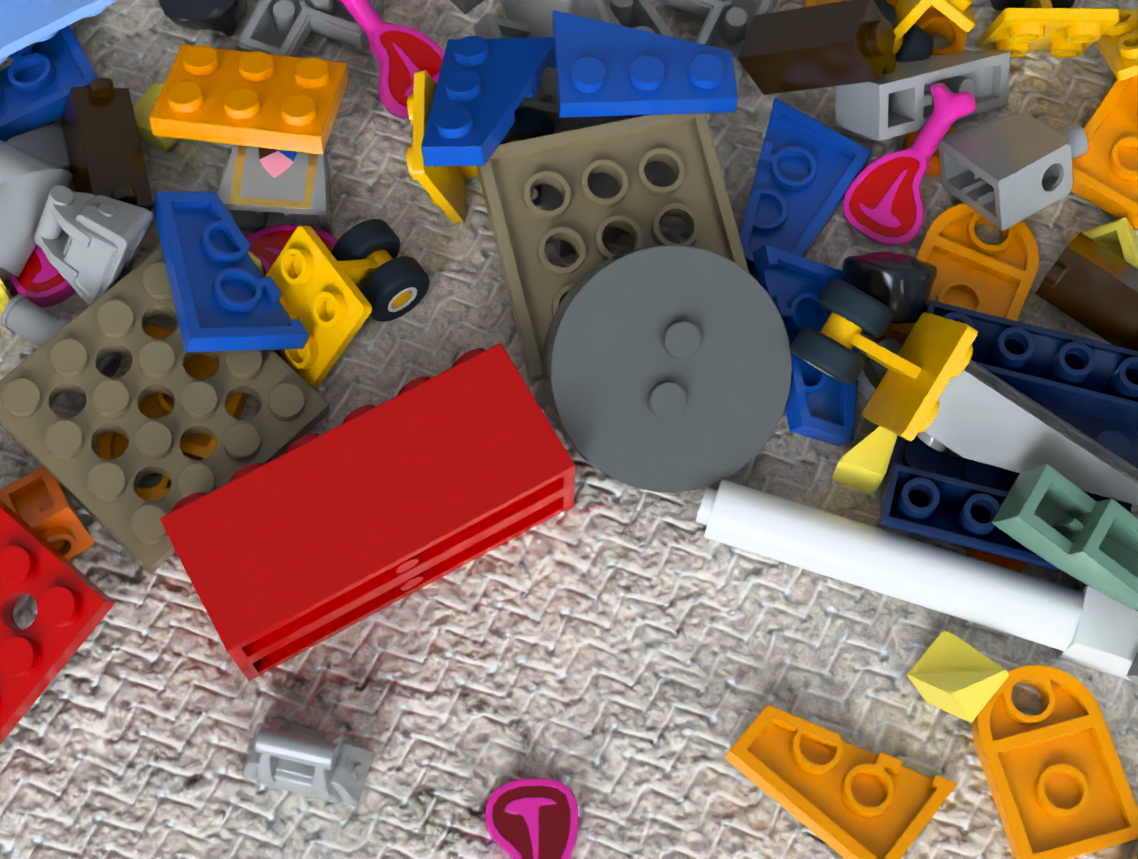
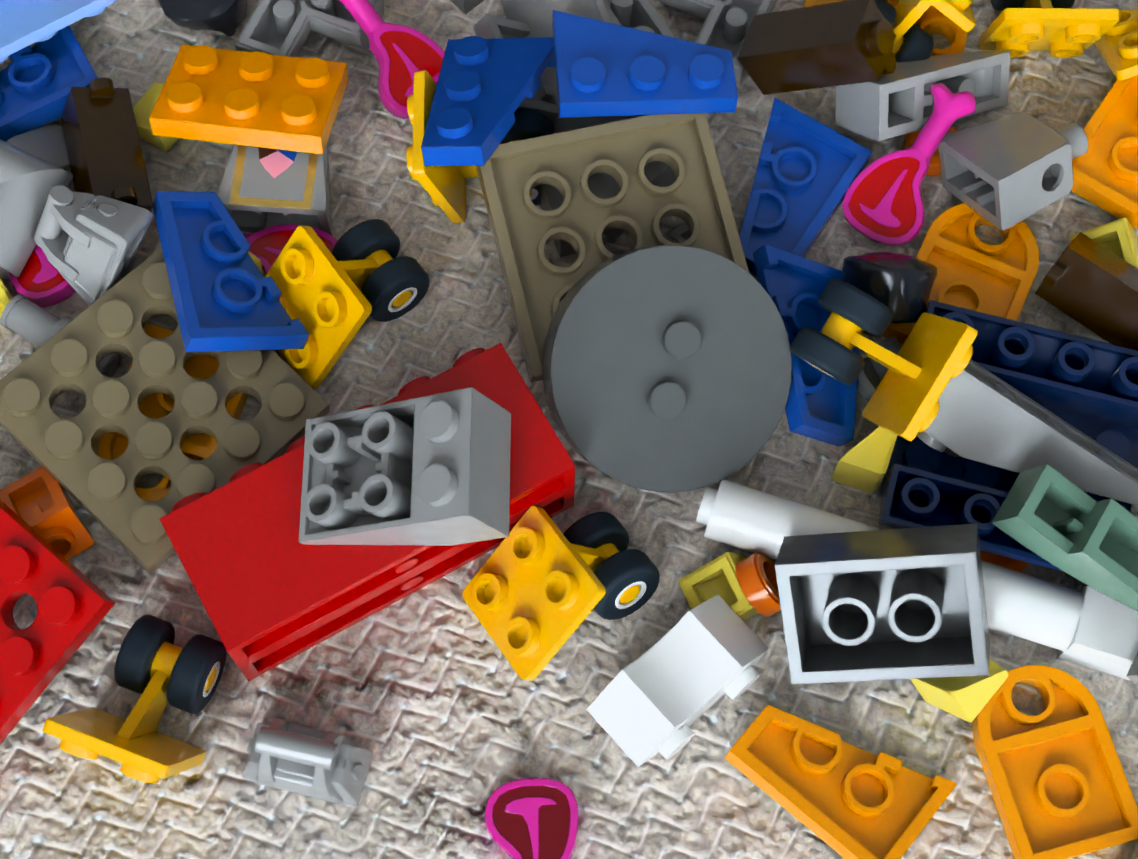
(161, 673): none -> plate
(408, 473): none -> light grey slope
(549, 581): none -> yellow plate
(678, 680): none -> white brick
(721, 579): none -> light yellow slope
(759, 583): none -> orange tile
(884, 604): none -> dark grey brick

